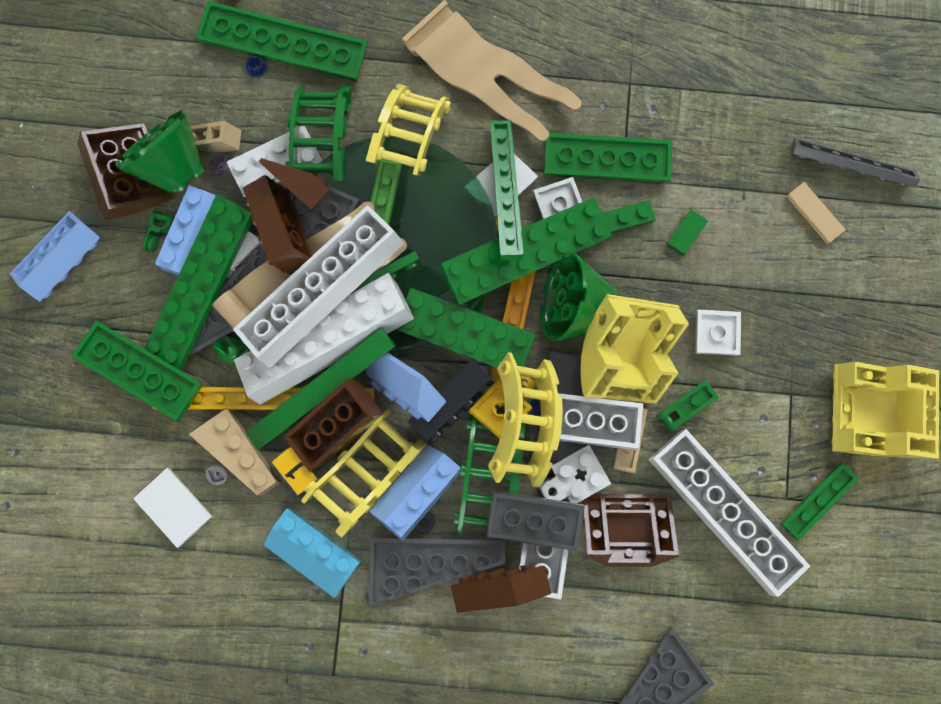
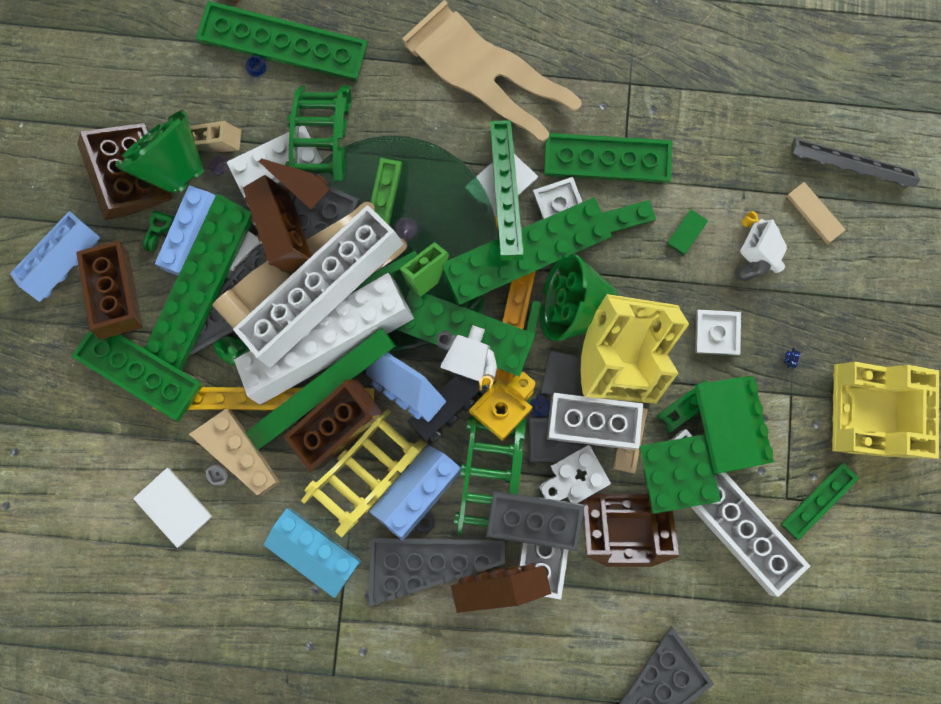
(109, 290): none -> reddish brown brick
(293, 472): yellow brick -> none
(391, 111): light yellow fence -> none
(406, 228): none -> tile
(425, 269): none -> bright green slope
(469, 356): none -> white torso
(533, 316): none -> green tile
(549, 421): light yellow fence -> none
(679, 474): none -> green plate
(734, 424): none -> green slope
(762, 248): none -> white torso
(792, 358): none -> clear blue plate

